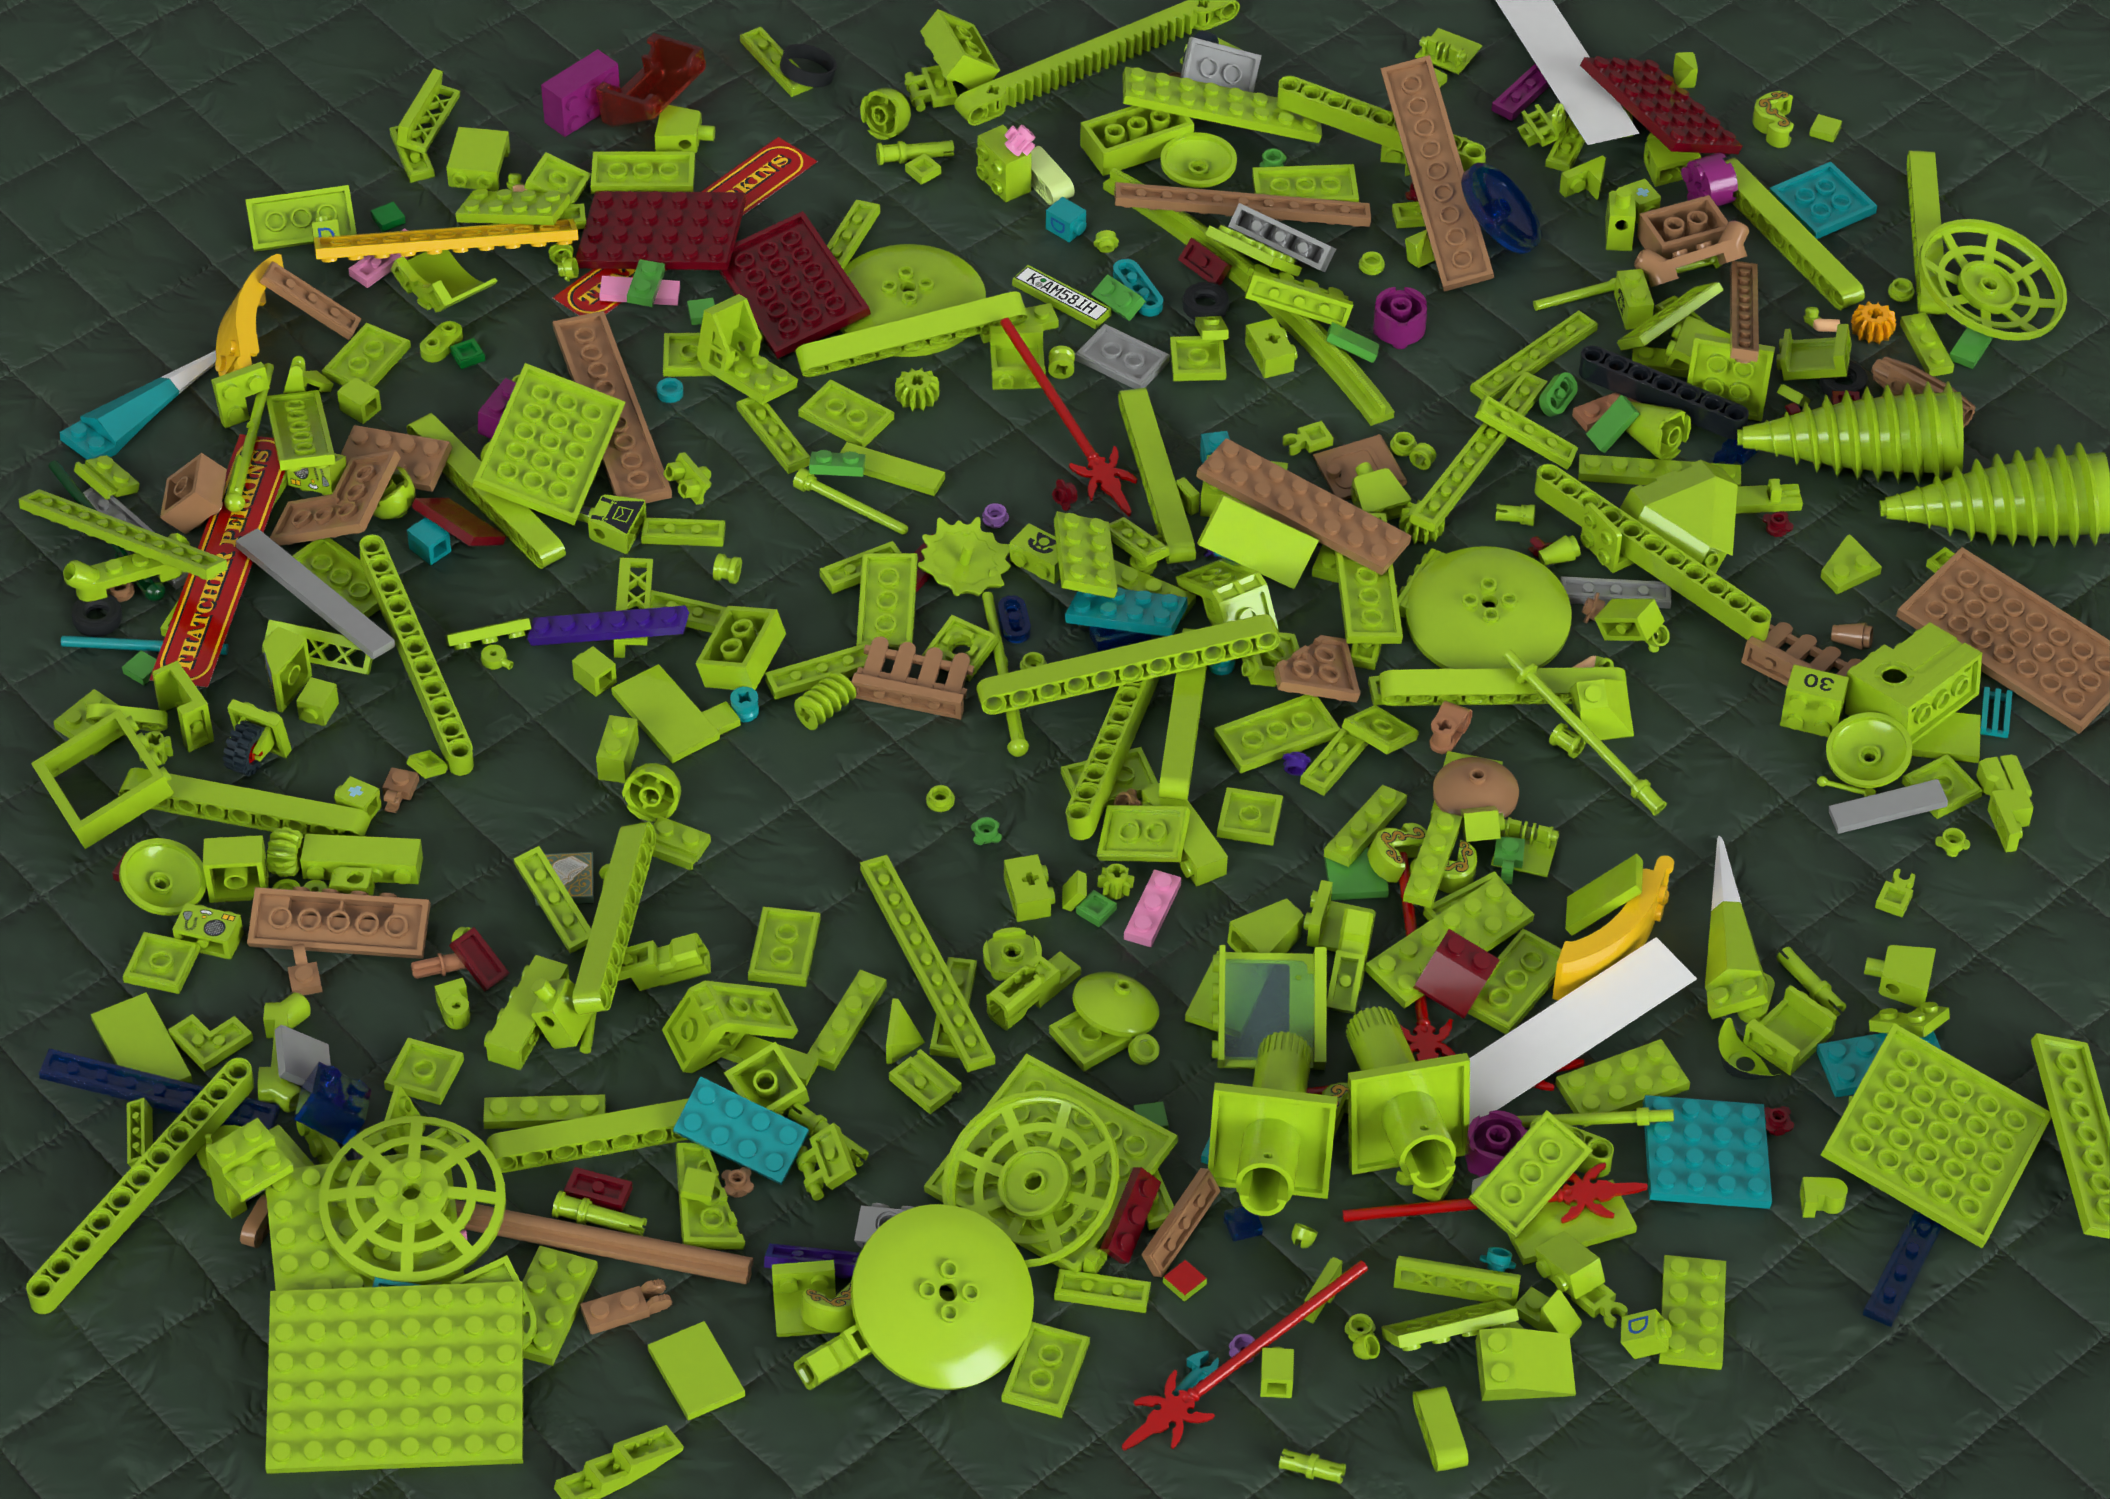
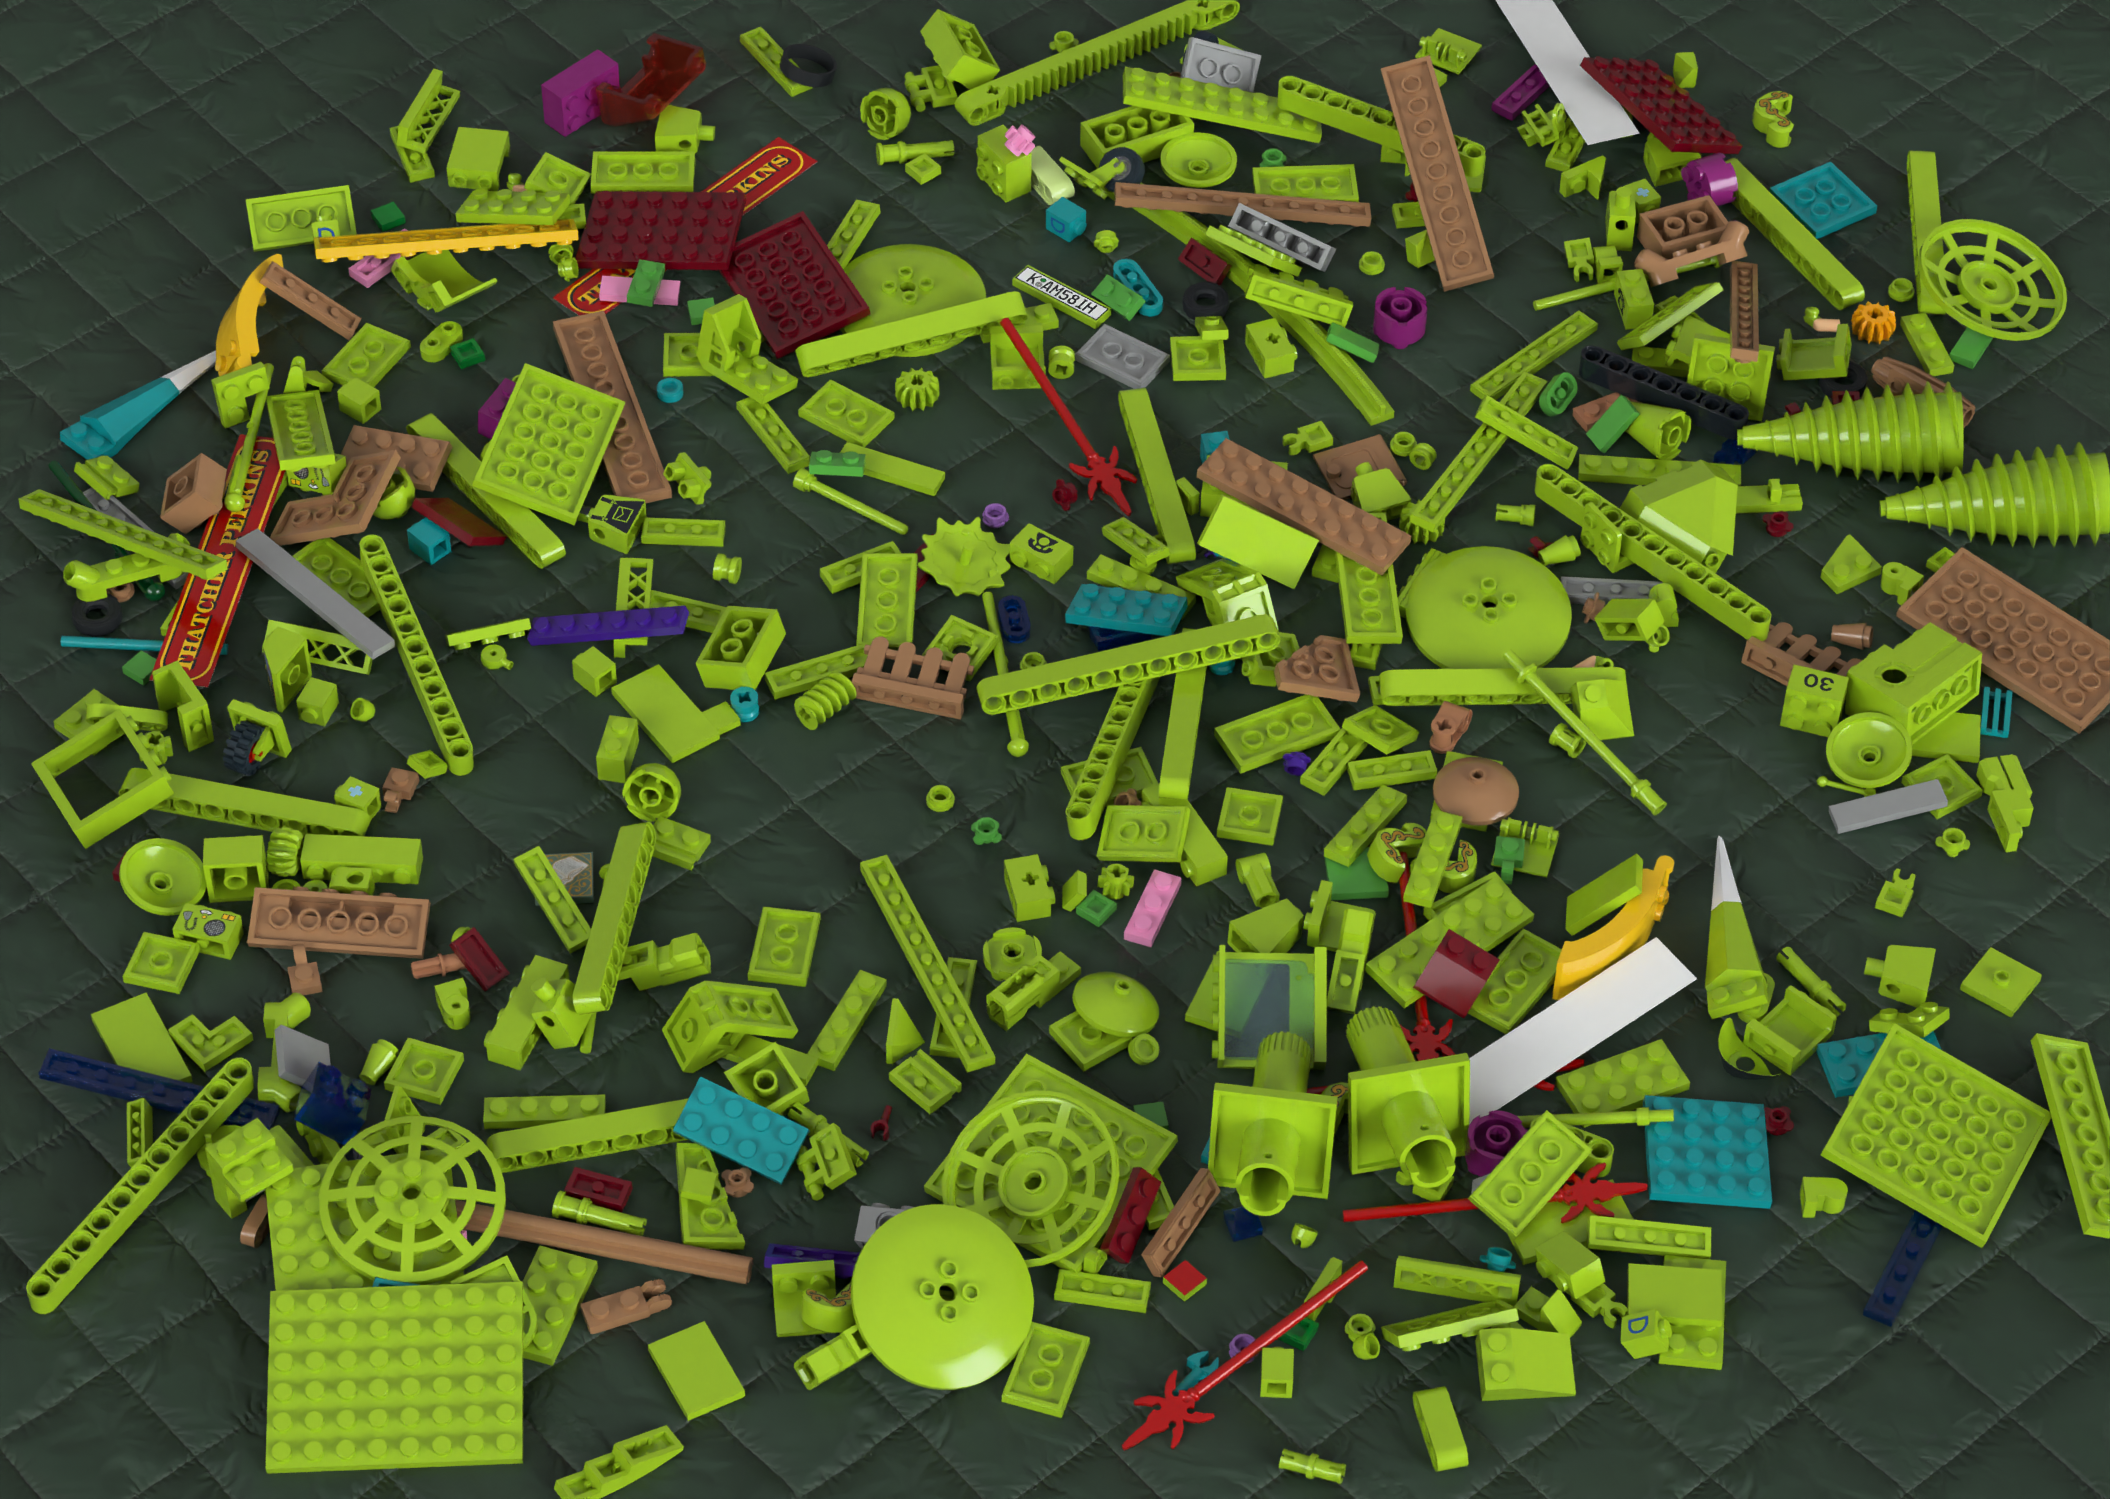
(362, 710): none -> lime hinge
(379, 1060): none -> lime cone
(882, 1124): none -> dark red hand
(1063, 41): none -> lime plate
(1085, 554): lime plate -> none
(1116, 166): none -> plate
(1256, 874): none -> lime piece
(1300, 1334): none -> green tile
(1392, 770): none -> lime plate
(1482, 823): lime brick -> none
(1501, 208): clear blue dish -> none
(1580, 257): none -> lime plate
(1606, 258): none -> lime leg
(1648, 1237): none -> lime plate
(1666, 601): none -> lime leg
(1677, 1293): none -> lime tile
(1793, 395): lime tile -> none
(1825, 128): lime tile -> none
(1900, 581): none -> lime leg
(2000, 982): none -> lime plate

